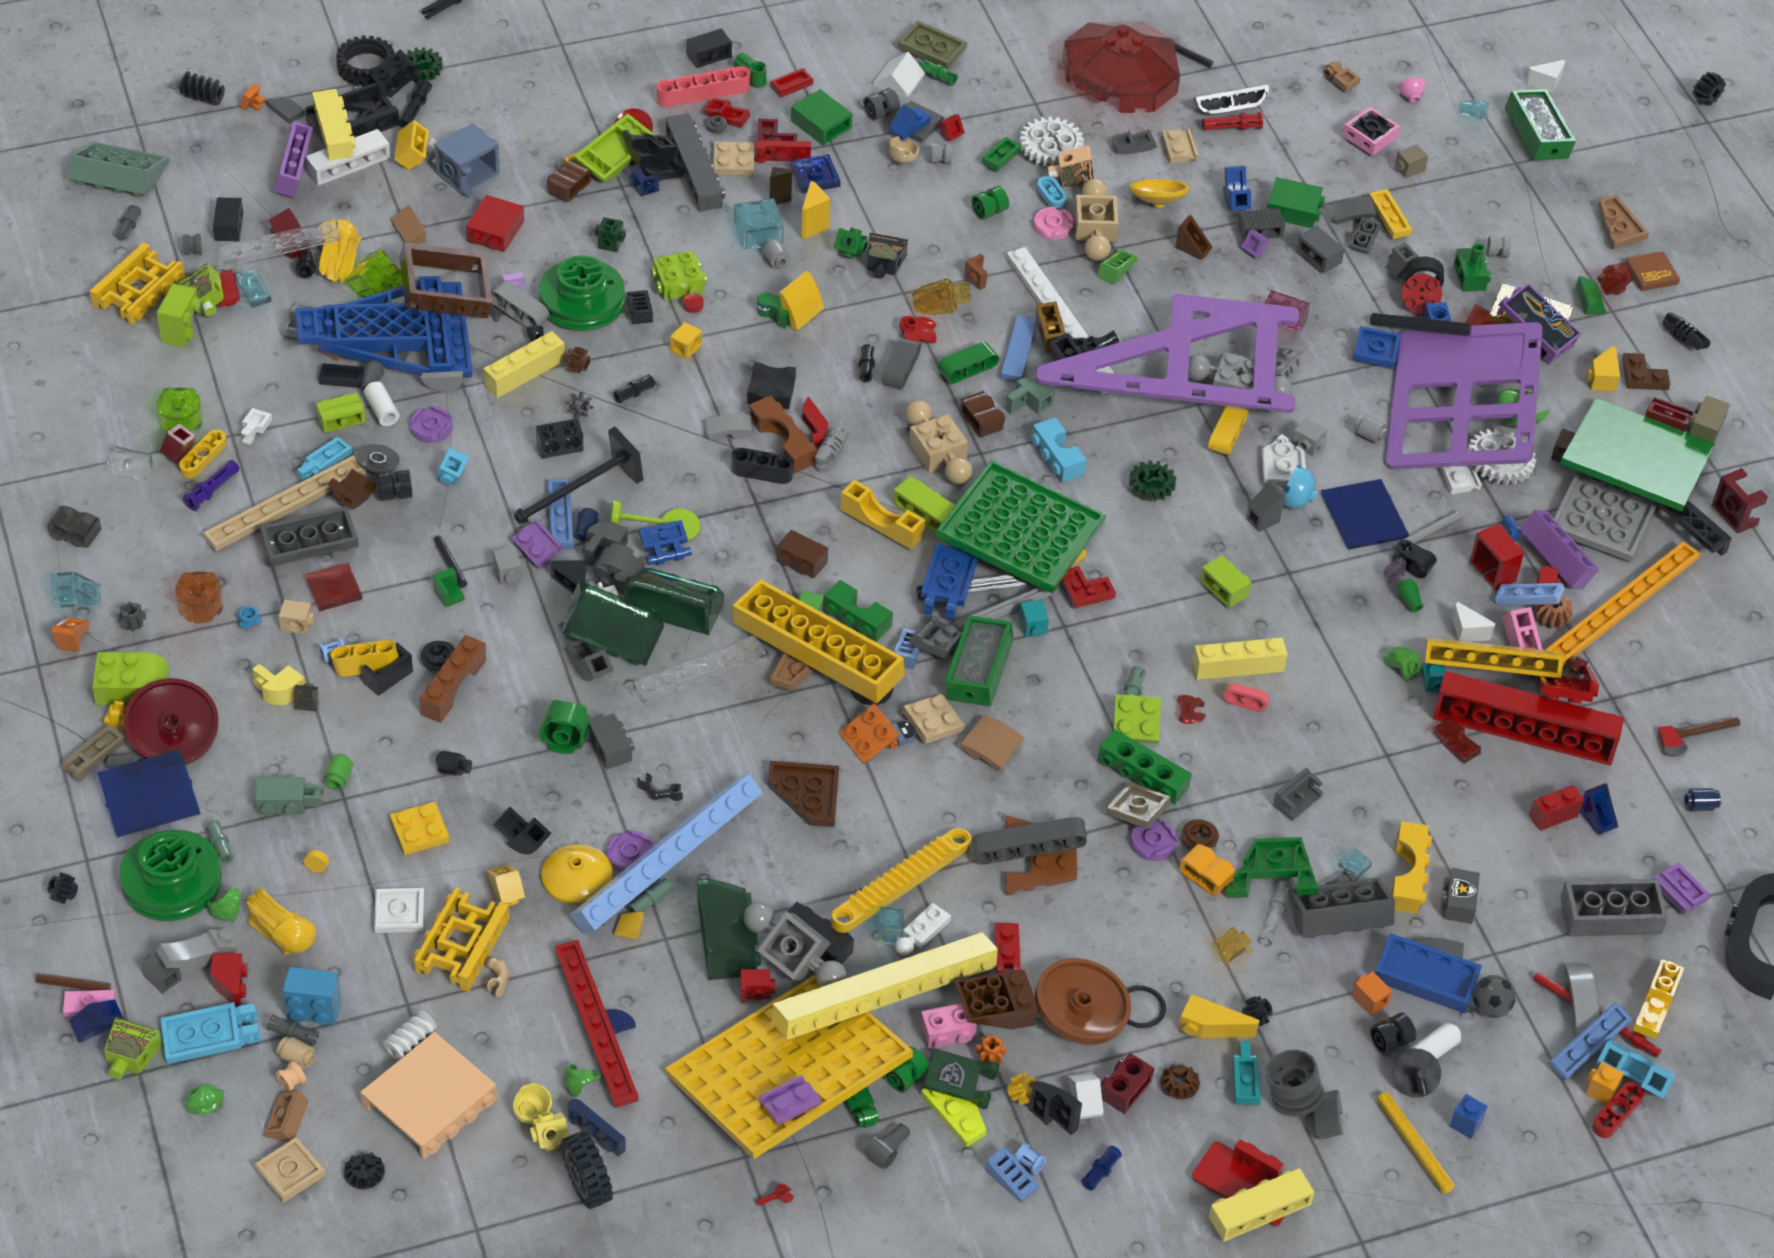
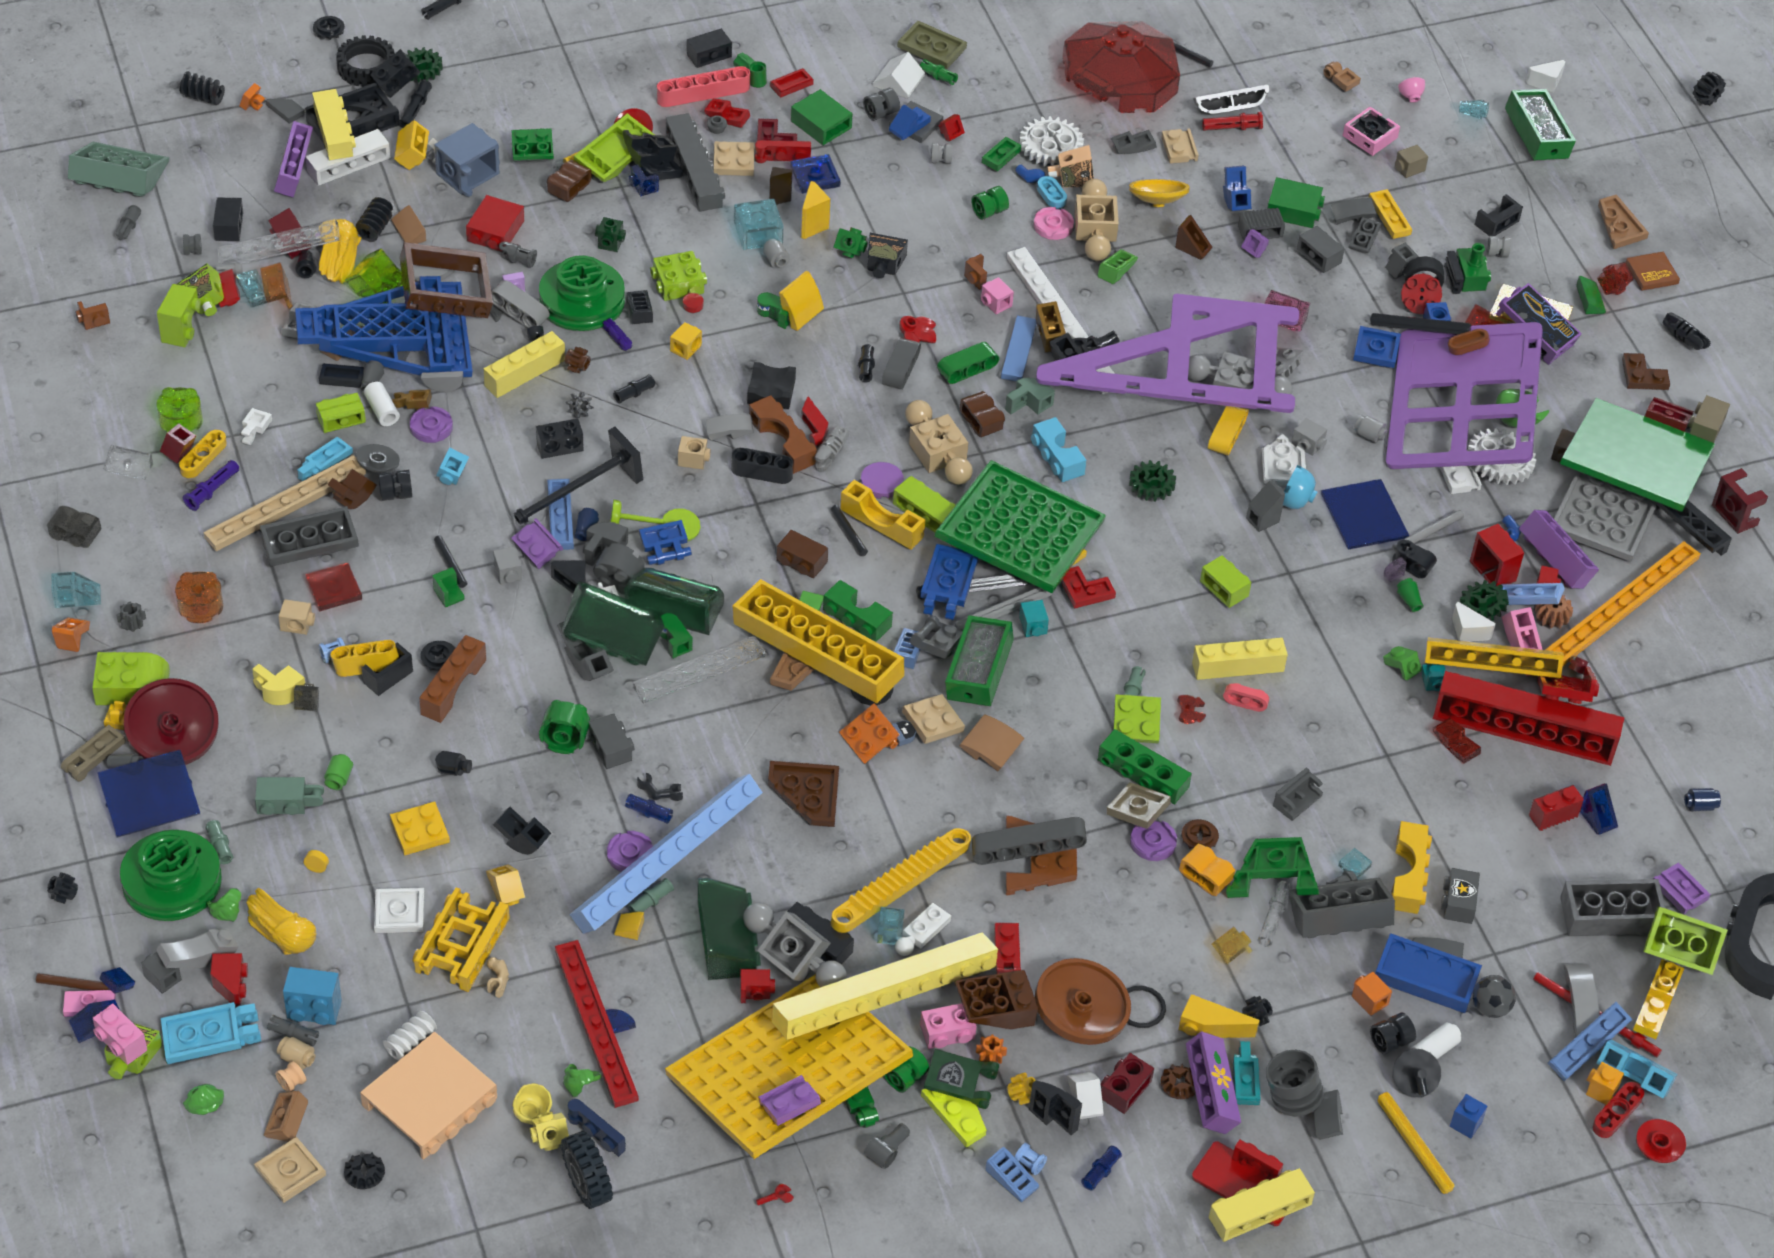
(92, 316): none -> dark orange bracket
(117, 980): none -> clear blue tile
(119, 1034): none -> bright pink brick
(126, 274): yellow fence -> none
(248, 617): dark azure plate -> none
(276, 284): none -> clear orange panel
(336, 24): none -> black gear
(374, 219): none -> black piece
(415, 399): none -> pearl gold plate
(519, 254): none -> dark grey piece
(532, 144): none -> green slope
(575, 883): yellow dish -> none
(617, 334): none -> dark purple axle
(649, 808): none -> clear blue pin
(677, 636): none -> green leg
(693, 452): none -> tan brick
(849, 530): none -> black bar
(882, 478): none -> medium lavender tile
(903, 151): tan hair -> none
(940, 297): clear yellow hinge -> none
(997, 295): none -> bright pink brick
(1029, 176): none -> blue arm
(1213, 1083): none -> medium lavender brick
(1454, 272): none -> black tile
(1468, 341): none -> dark orange tile
(1486, 599): none -> dark green gear
(1501, 218): none -> black panel
(1604, 371): yellow slope -> none
(1663, 1133): none -> red dish
(1672, 737): piece -> none
(1685, 940): none -> lime brick

